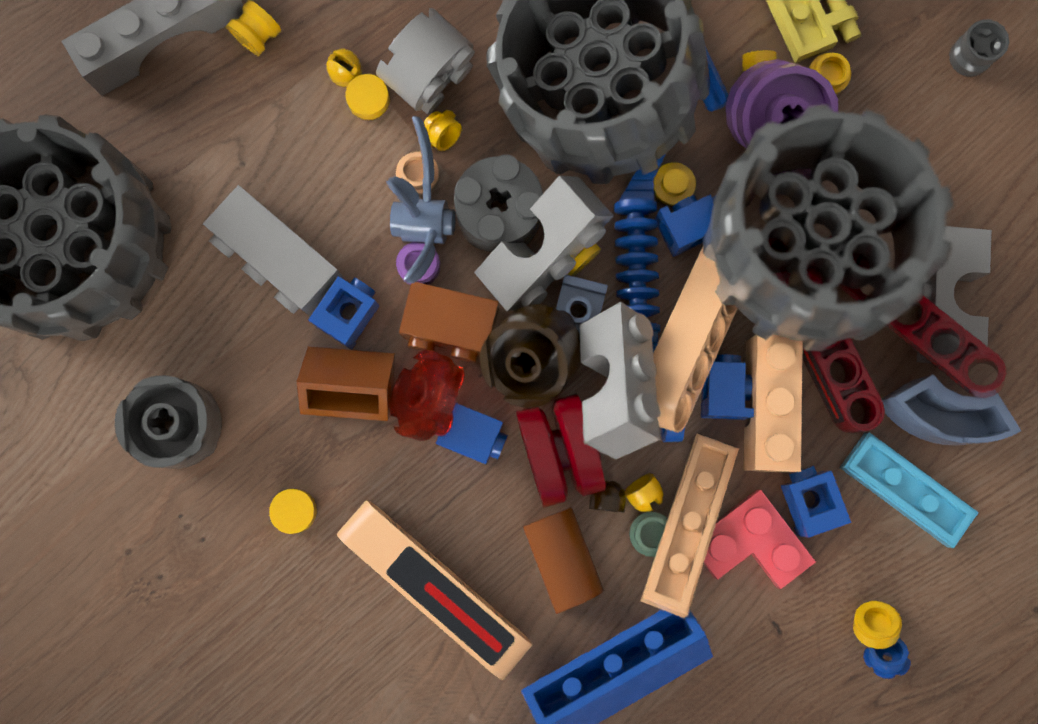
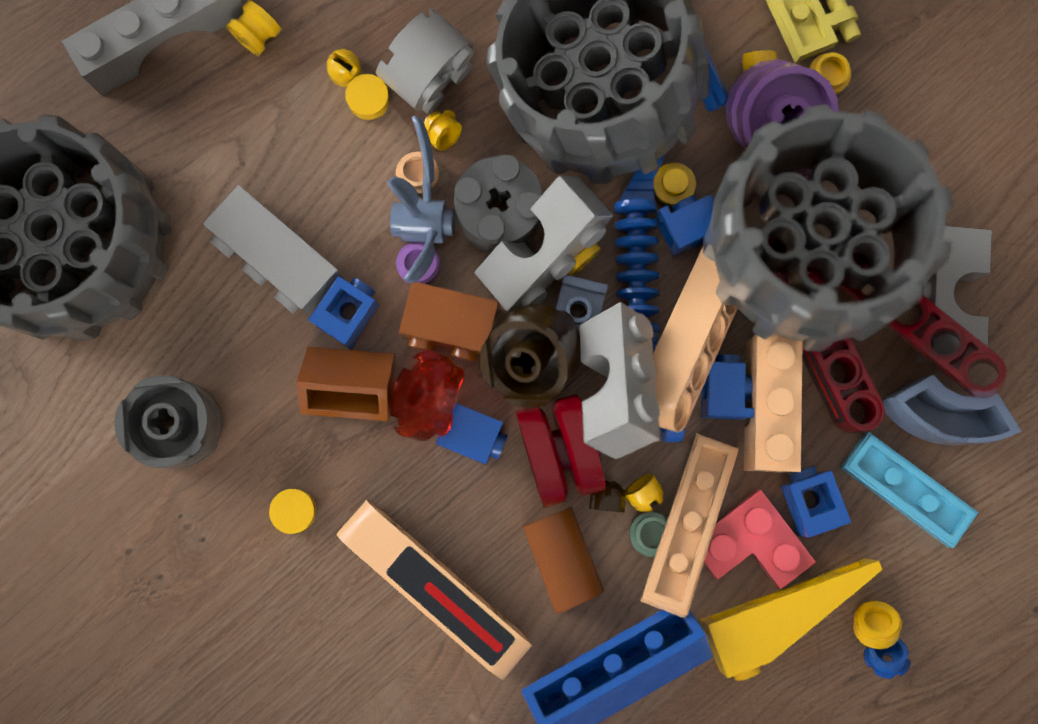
(768, 625): none -> yellow slope
(979, 48): dark grey wheel -> none

